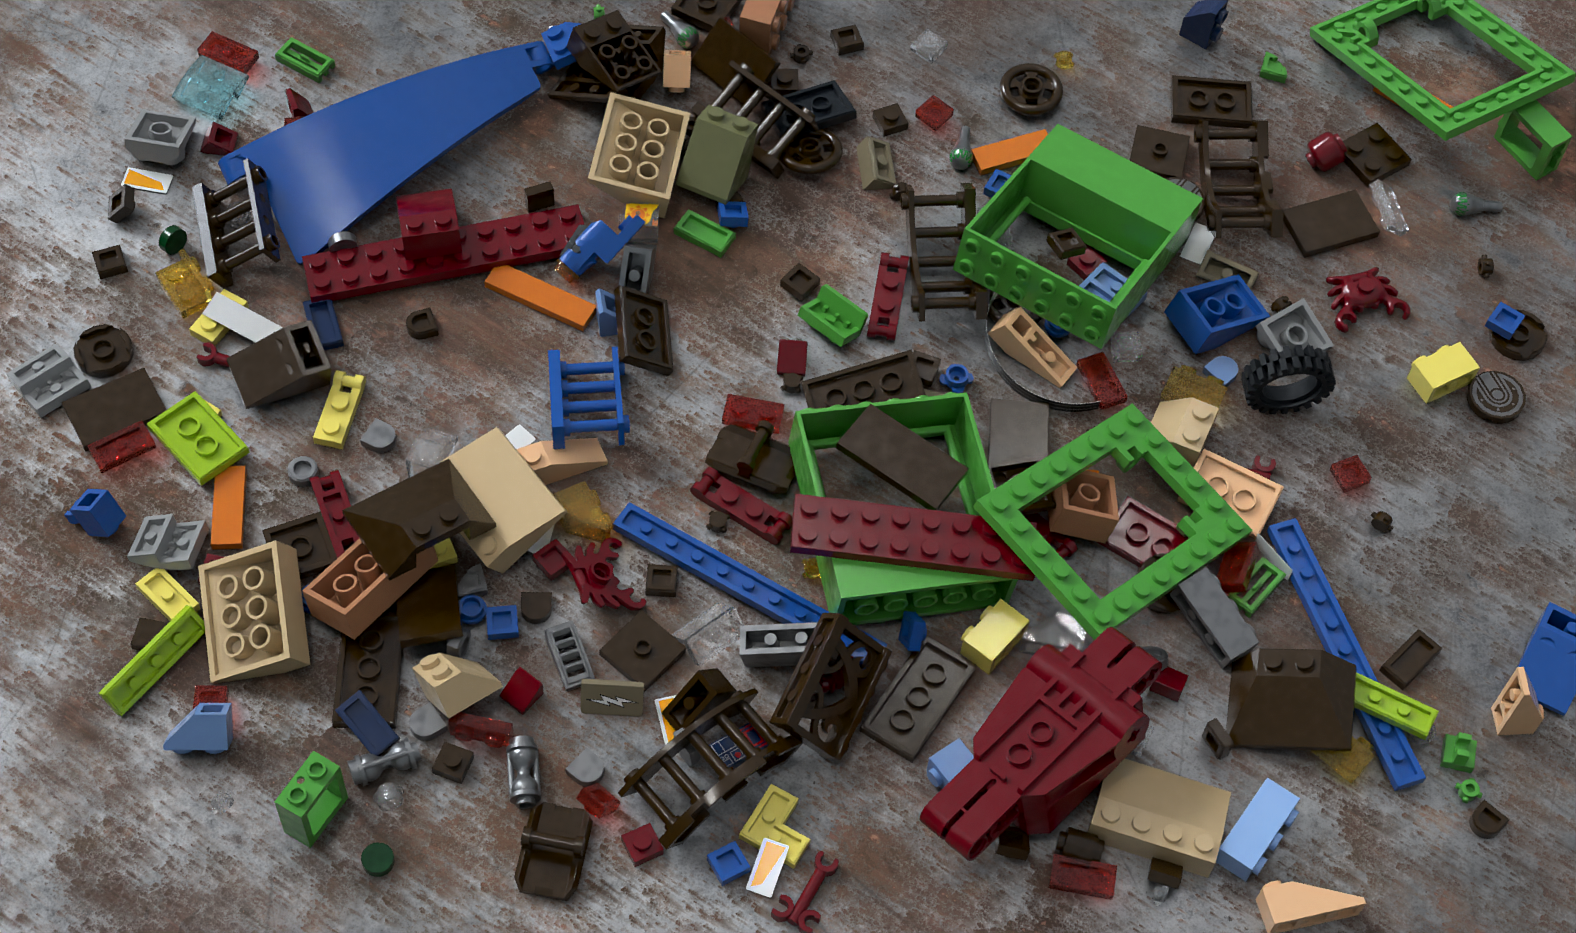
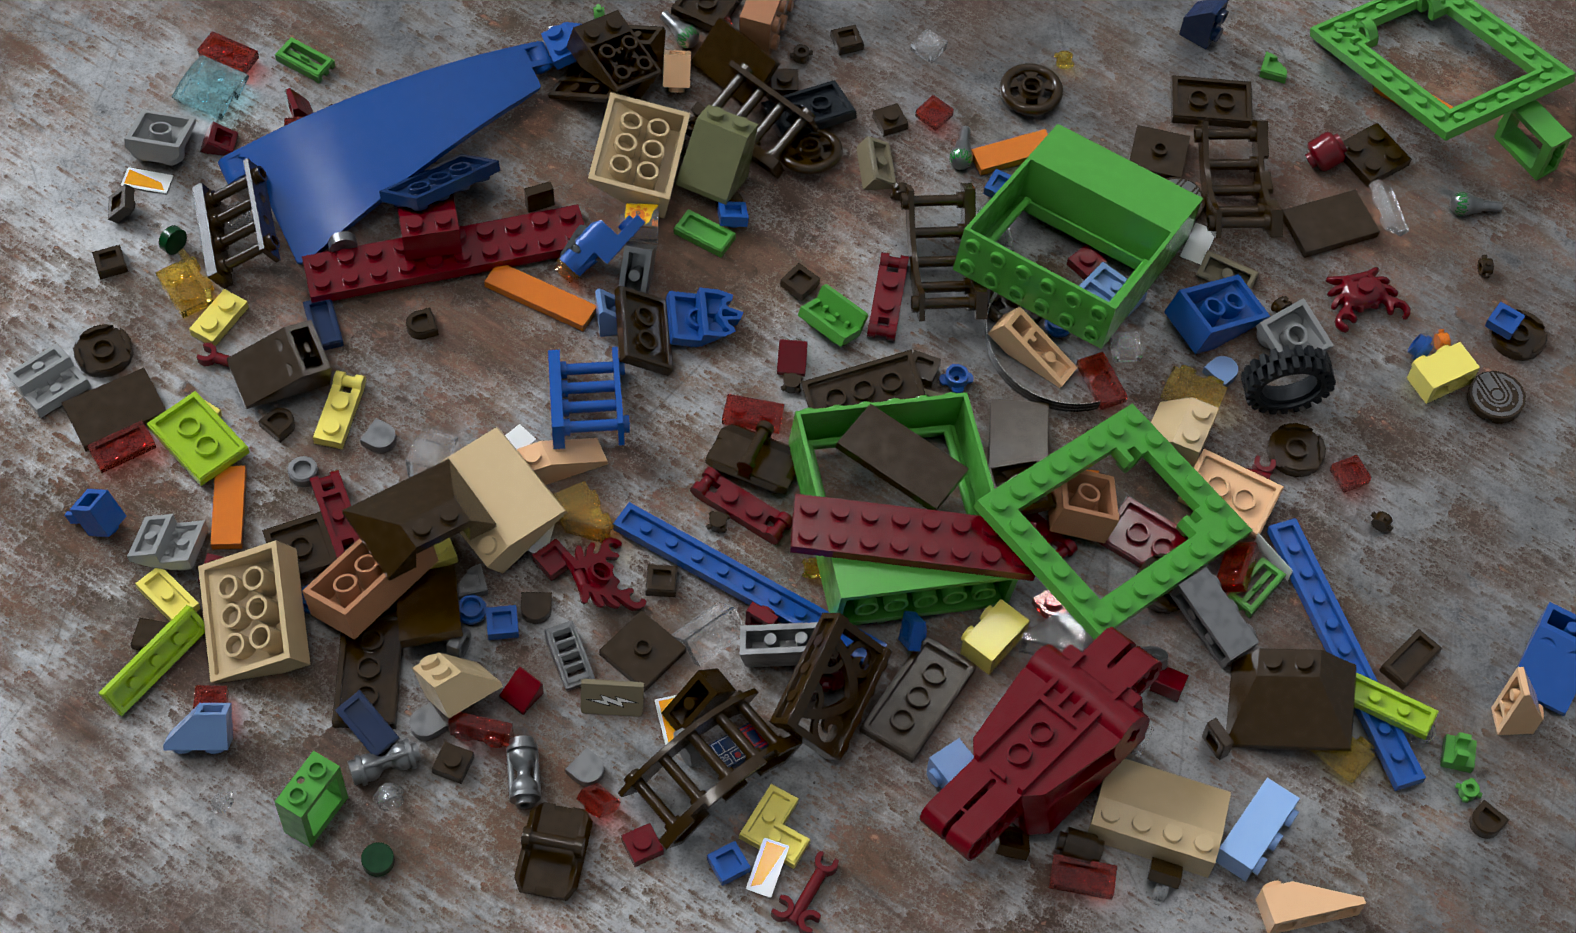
(239, 318): white sticker -> none
(278, 423): none -> dark brown tile
(440, 182): none -> dark blue plate
(700, 316): none -> blue plate
(760, 615): none -> dark red plate
(1047, 604): none -> clear red plate
(1066, 243): dark brown tile -> none
(1296, 450): none -> dark brown tile
(1420, 346): none -> blue plate
(1441, 339): none -> orange piece

